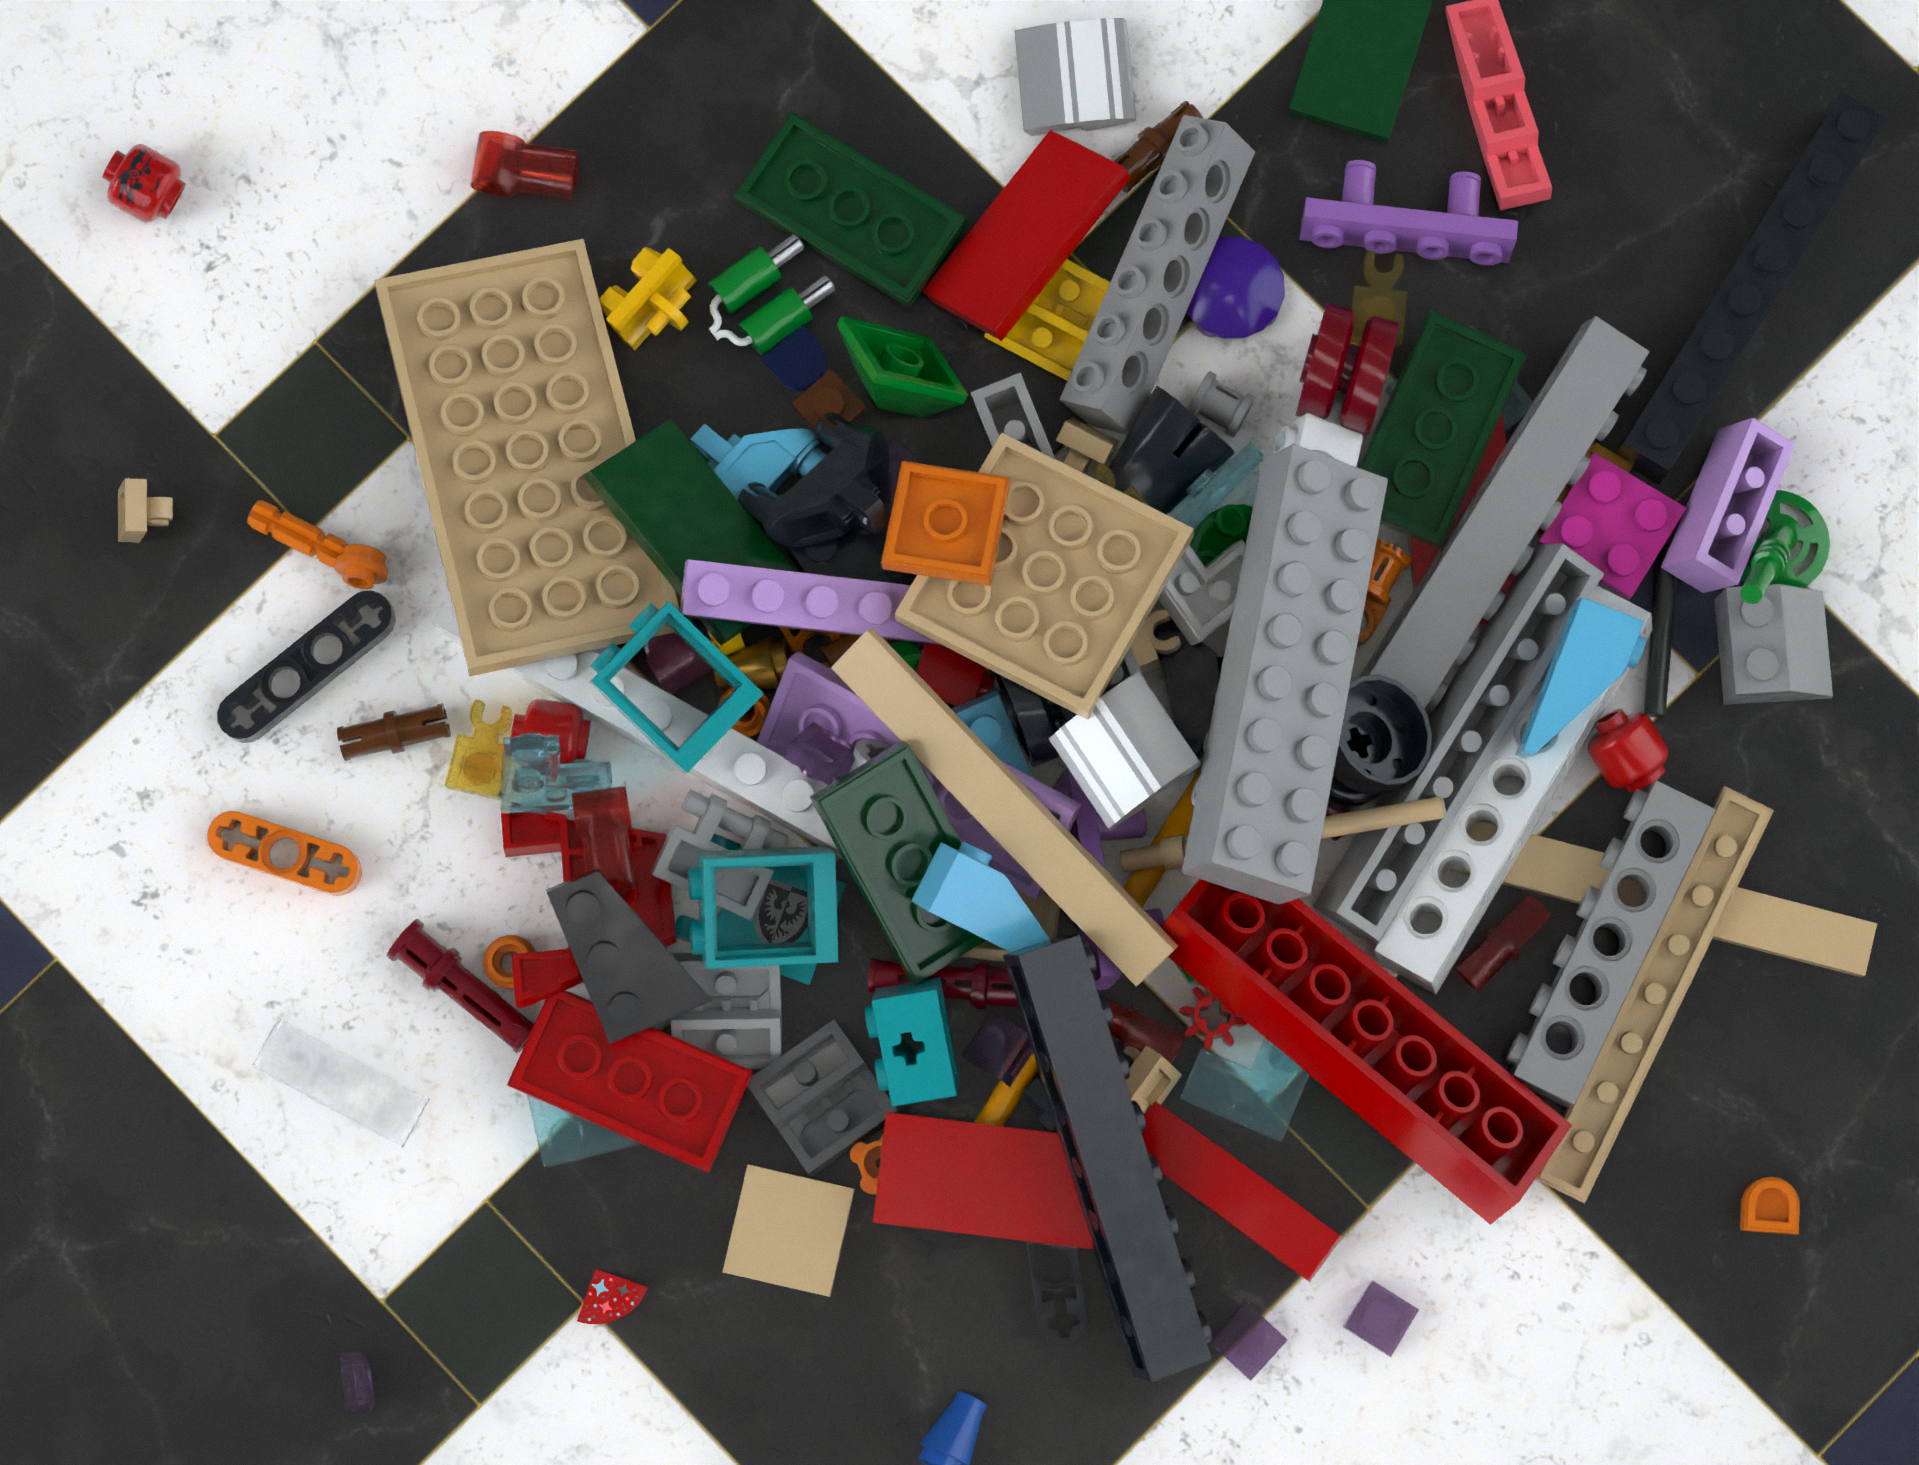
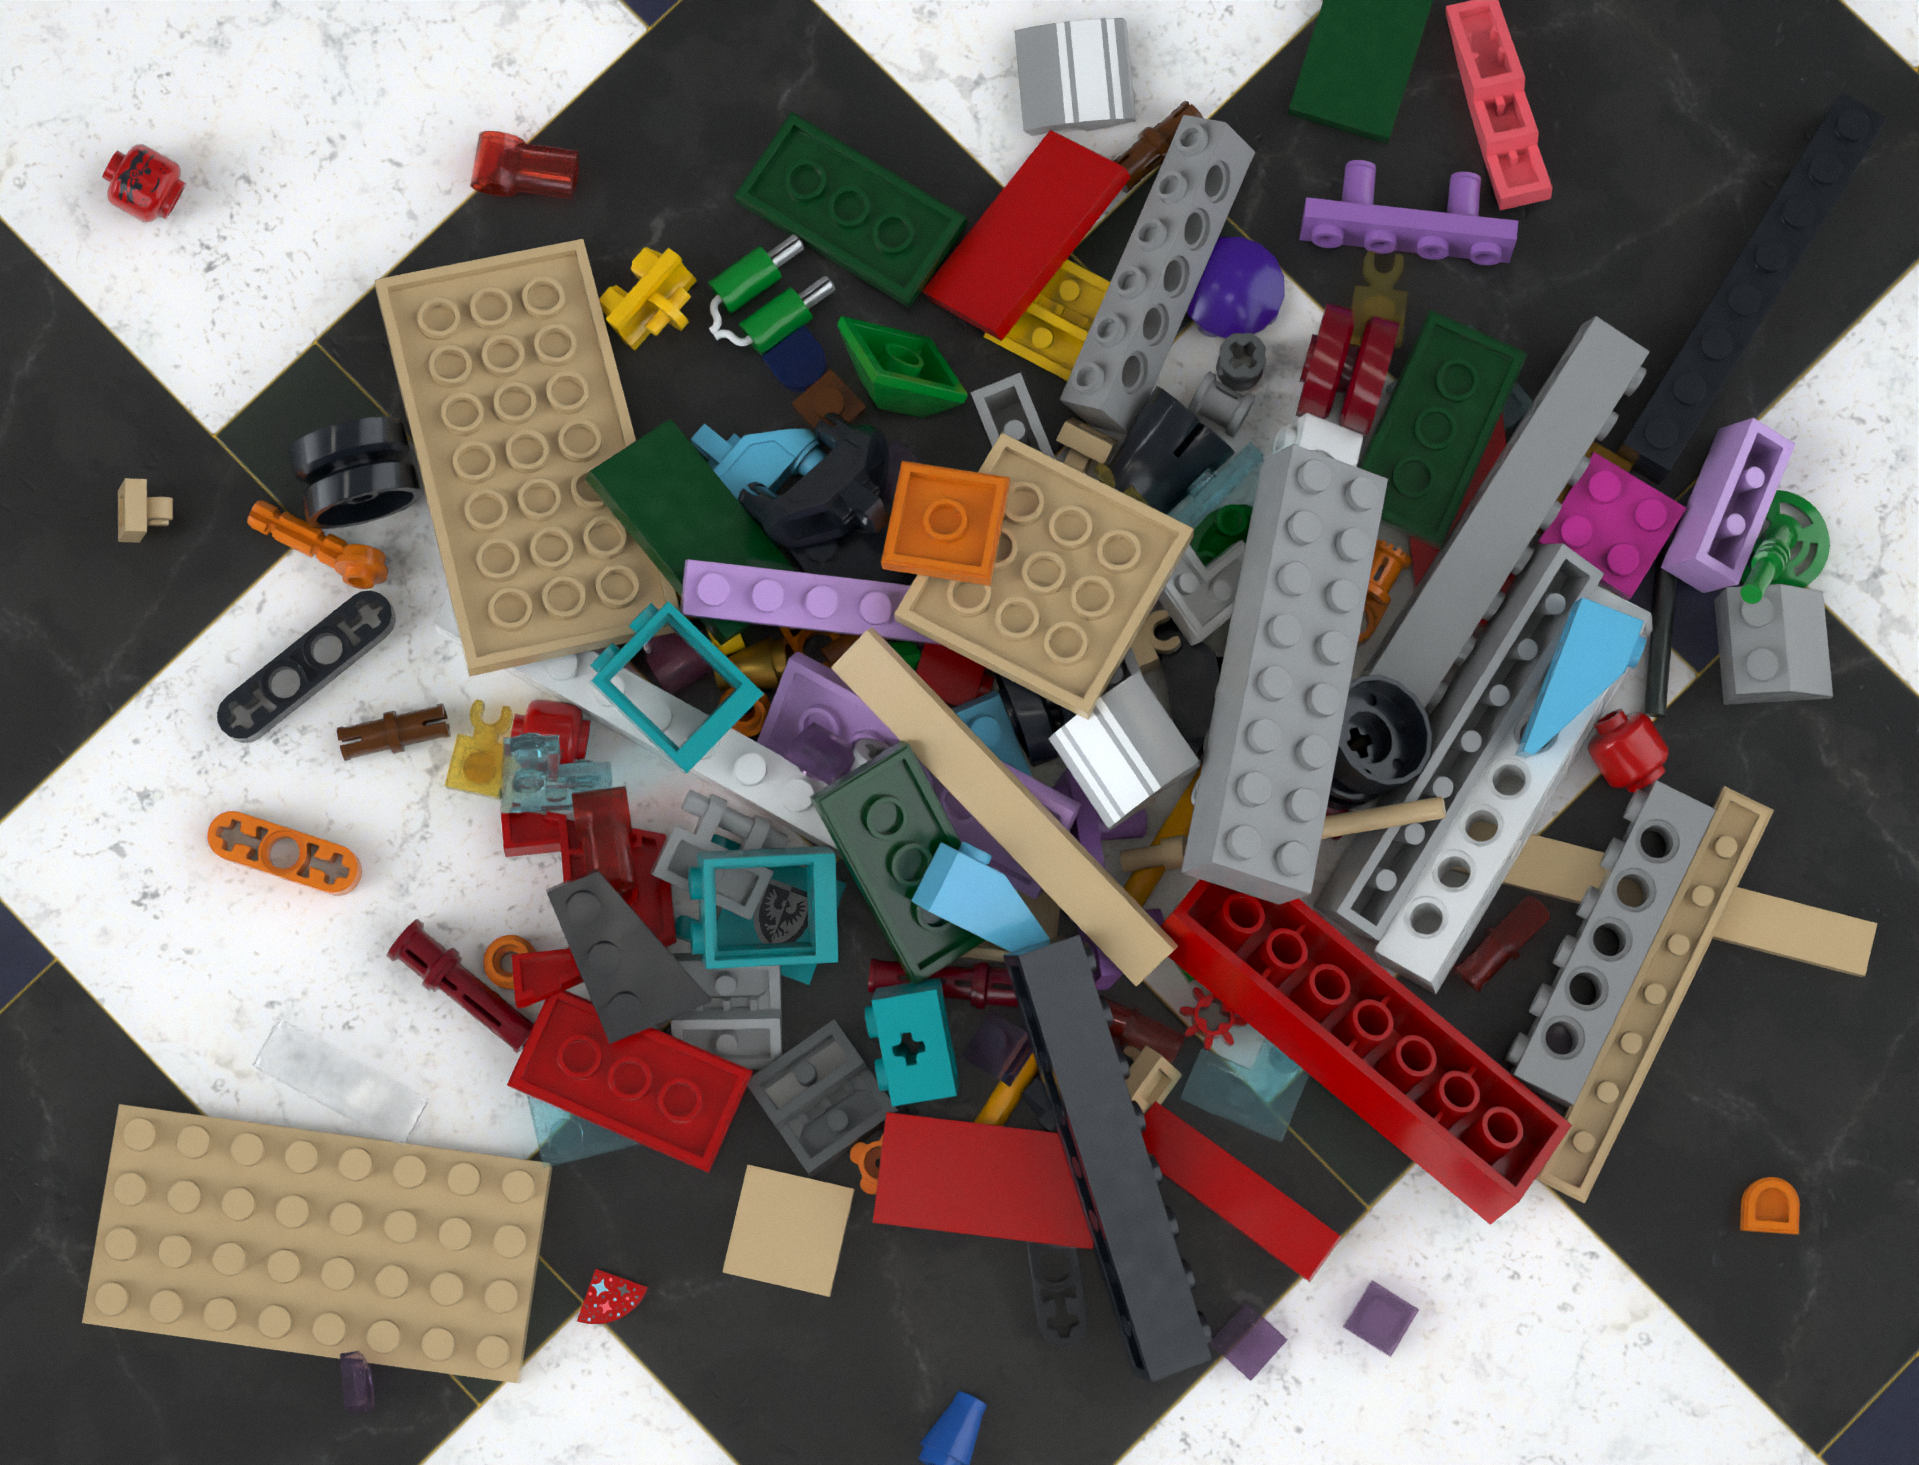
(318, 1243): none -> tan plate
(355, 472): none -> black wheel
(1239, 346): none -> dark grey bush

